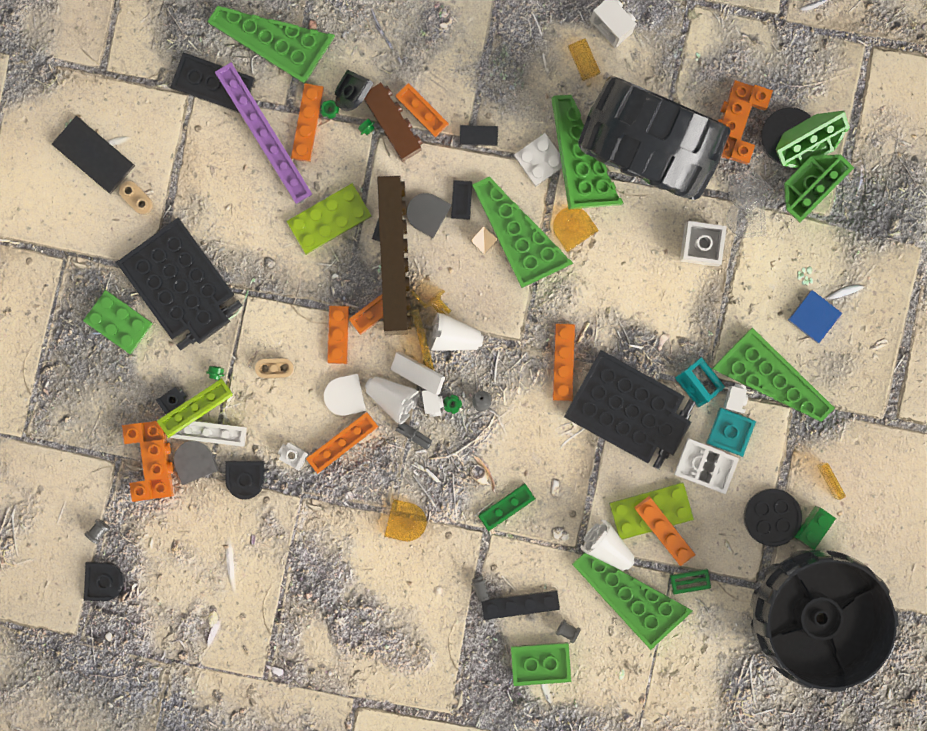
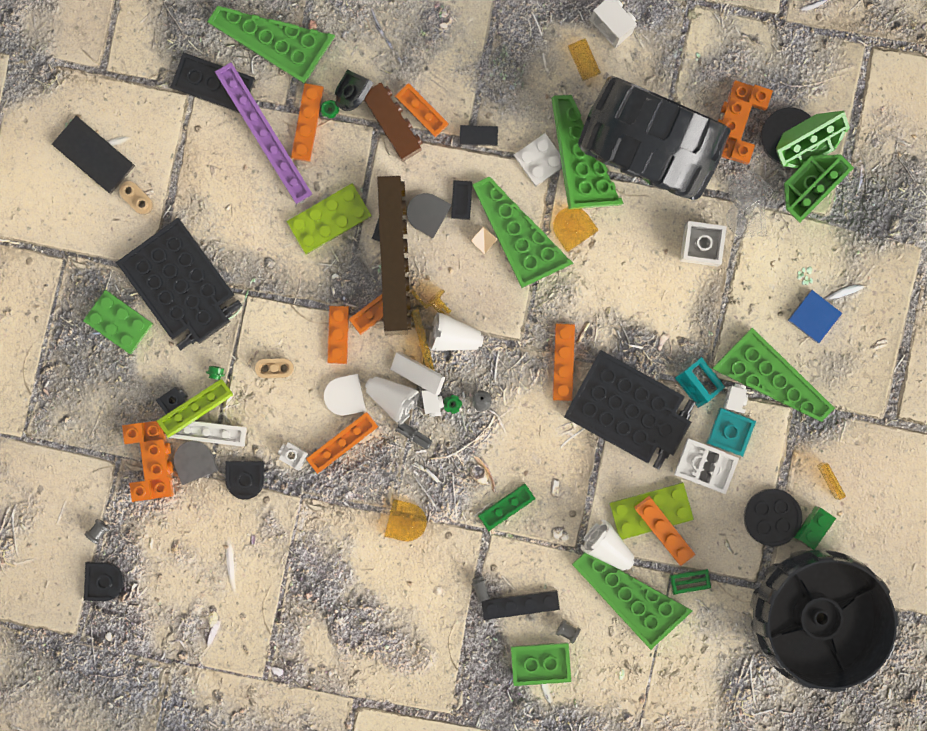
(366, 127): green plate -> none

